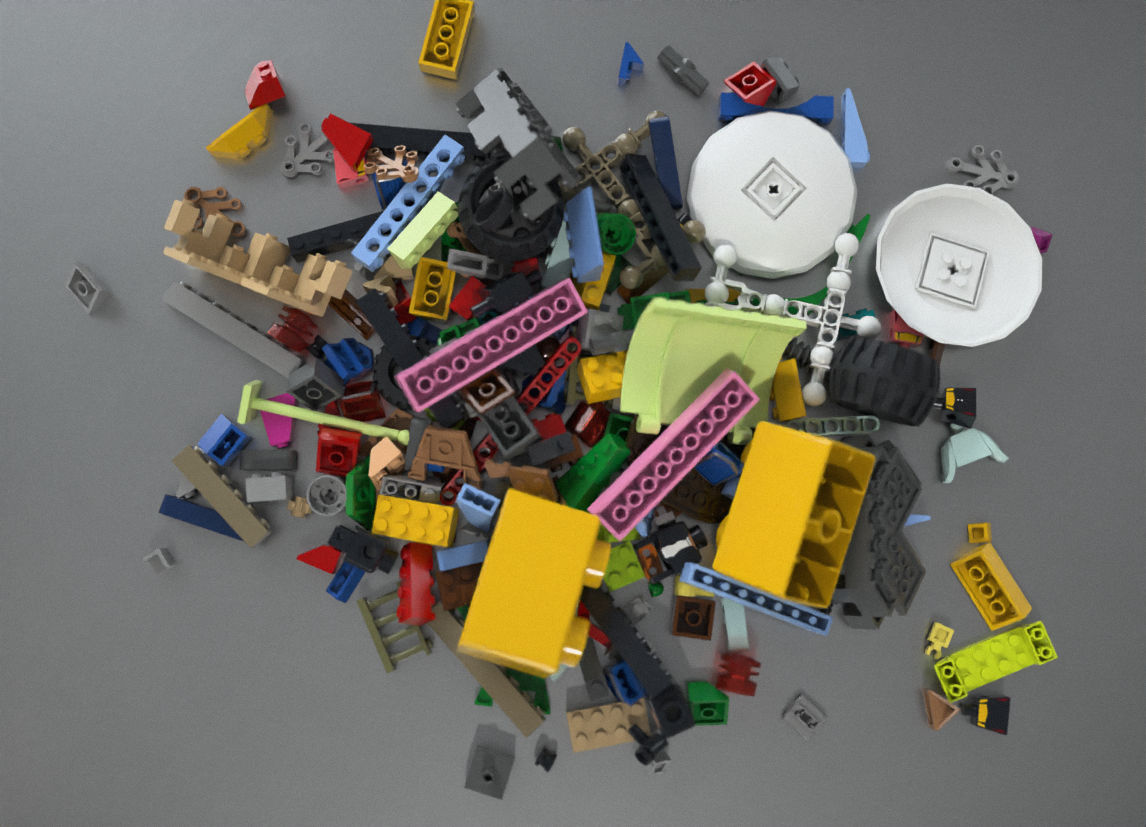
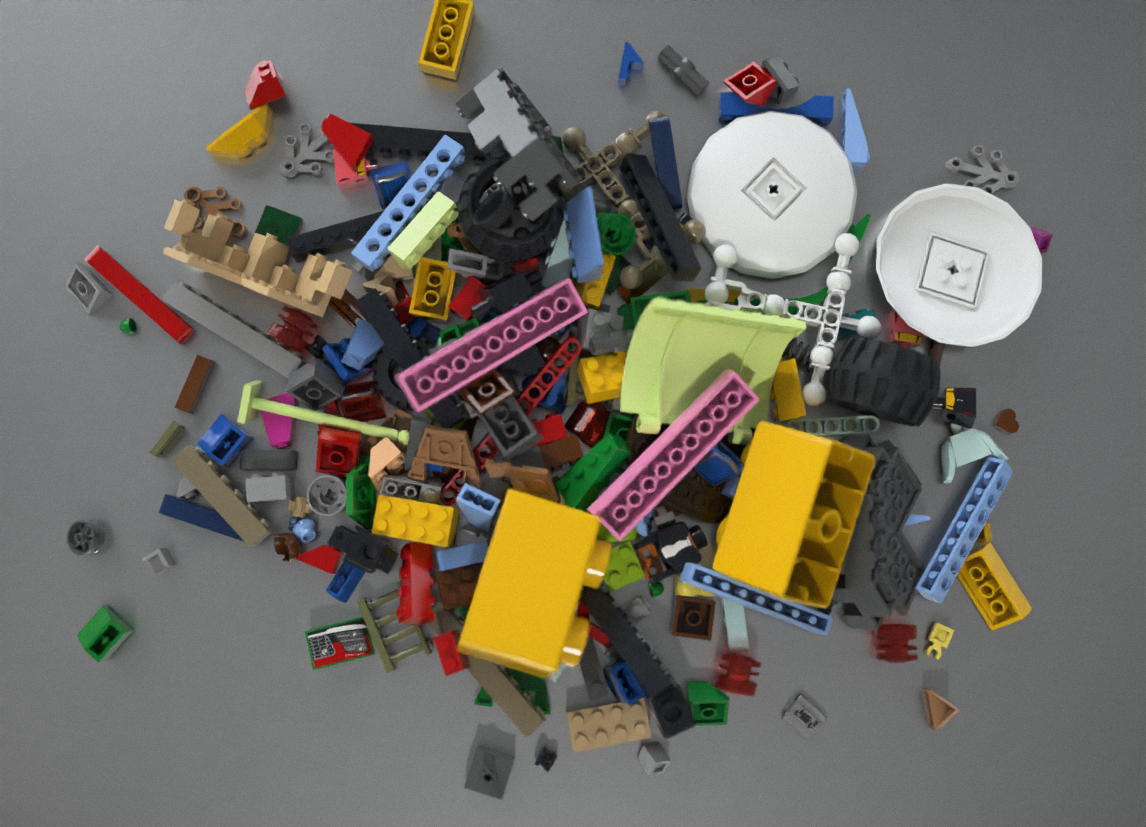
(86, 537): none -> dark grey wheel
(103, 634): none -> green slope
(128, 326): none -> green hinge
(139, 295): none -> red beam
(167, 439): none -> olive tile
(194, 384): none -> reddish brown slope
(278, 224): none -> dark green tile
(287, 545): none -> reddish brown hair
(303, 528): none -> light blue animal
(339, 643): none -> slope
(362, 345): none -> medium blue slope
(407, 173): medium nougat plant -> none
(447, 650): none -> red brick
(550, 449): black slope -> none
(649, 747): black beam -> none
(896, 642): none -> clear red wheel
(964, 530): none -> light blue brick
(989, 712): black torso -> none
(994, 659): neon yellow slope -> none
(1007, 422): none -> reddish brown tile

